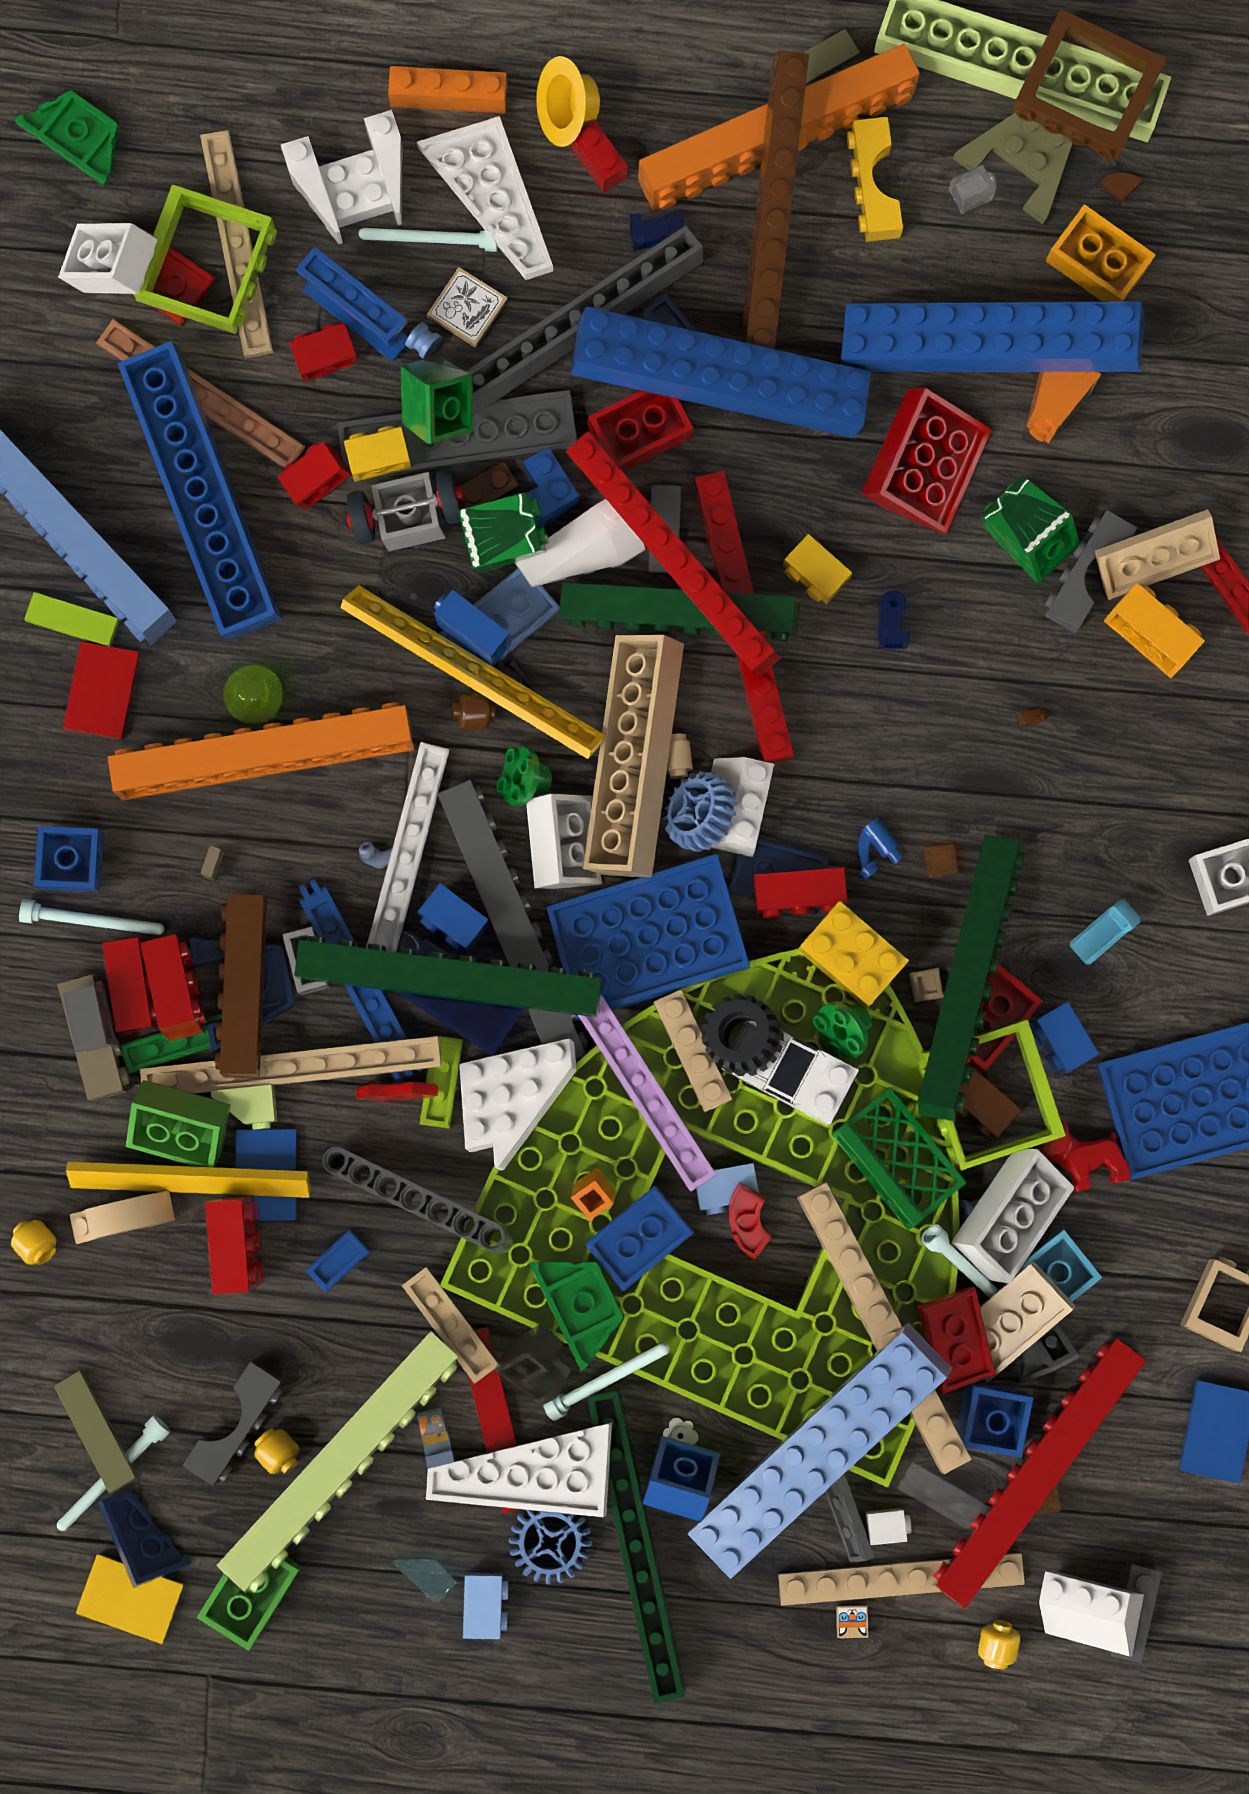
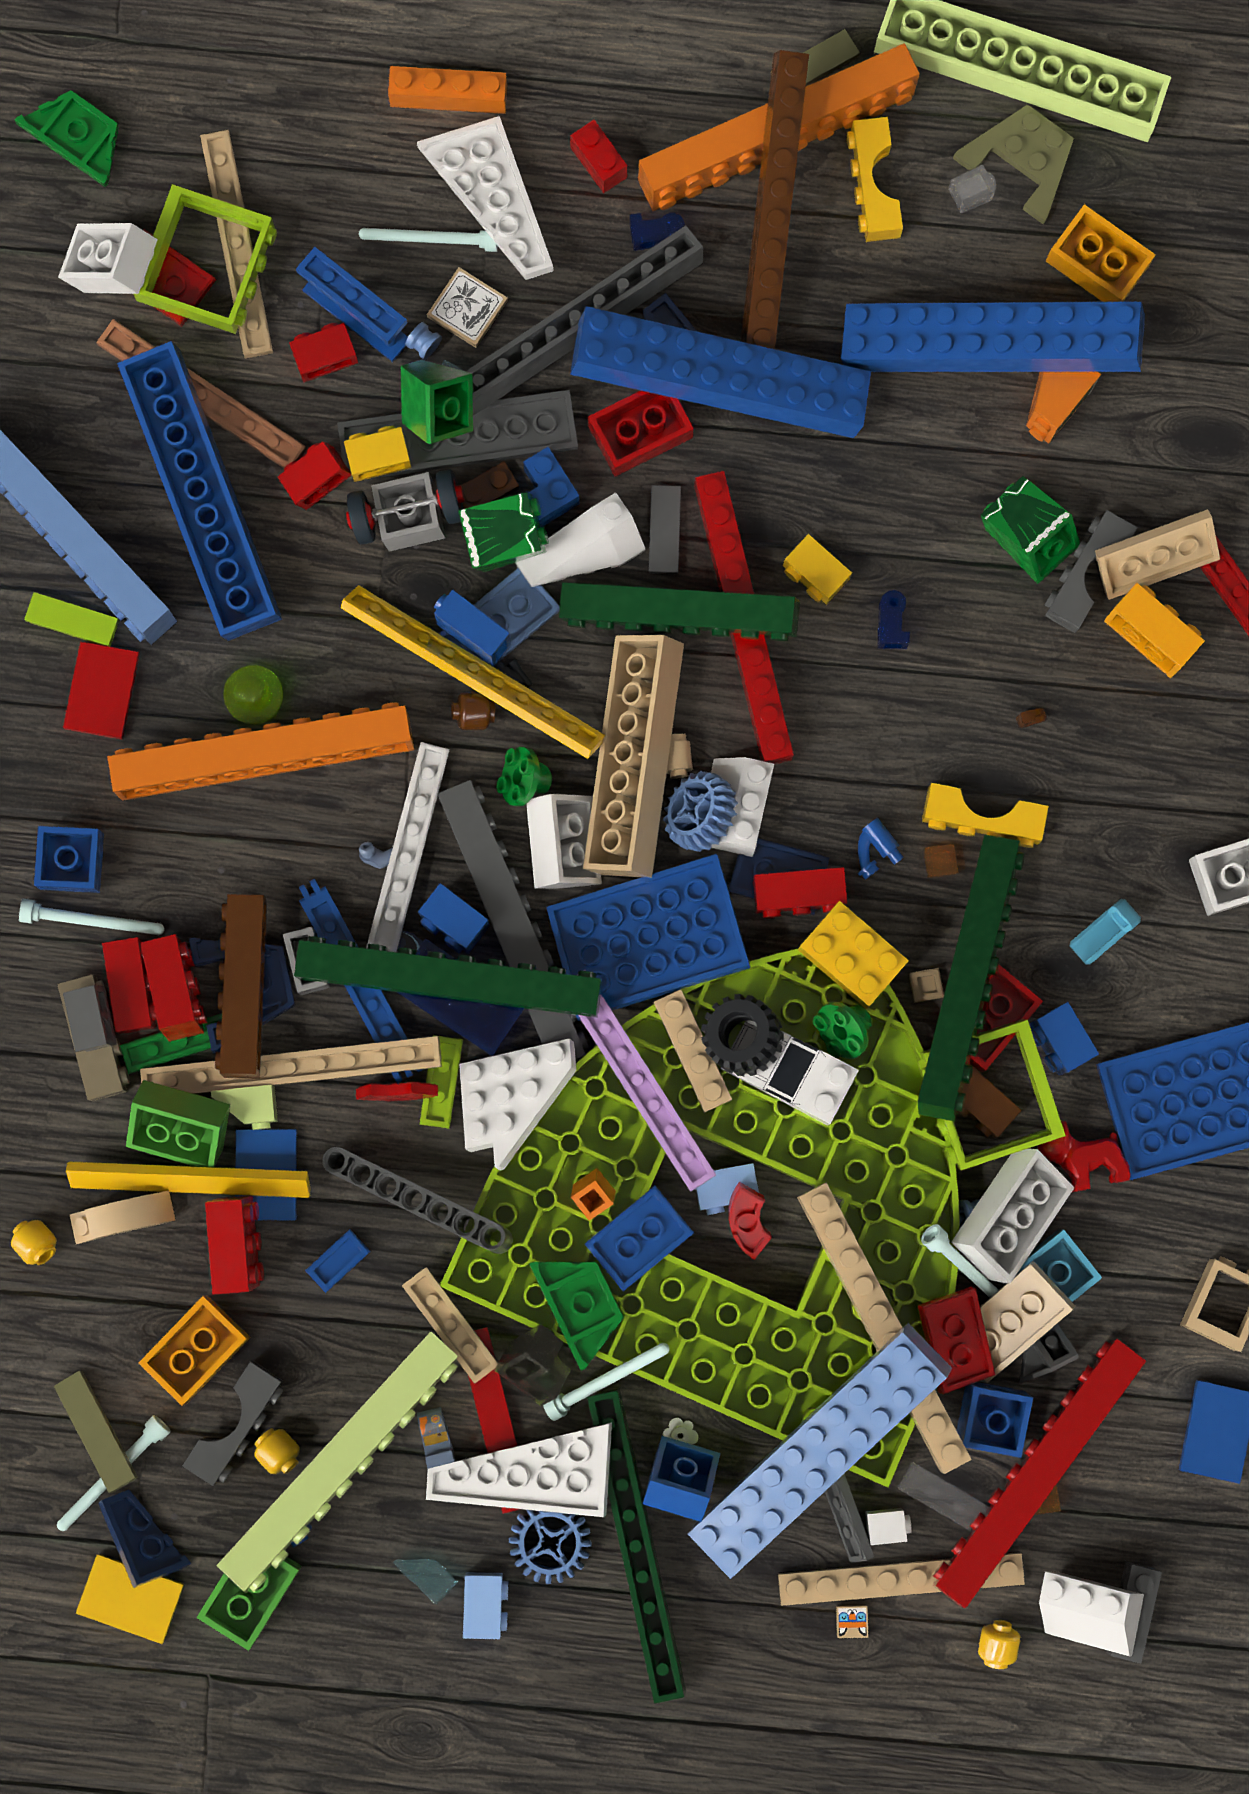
(194, 1350): none -> light orange brick
(212, 863): dark tan tile -> none
(355, 185): white wedge -> none
(565, 101): yellow hose -> none
(673, 555): red brick -> none
(883, 1179): green fence -> none
(926, 460): red slope -> none
(947, 808): none -> yellow arch
(1078, 130): reddish brown piece -> none
(1120, 185): reddish brown tile -> none

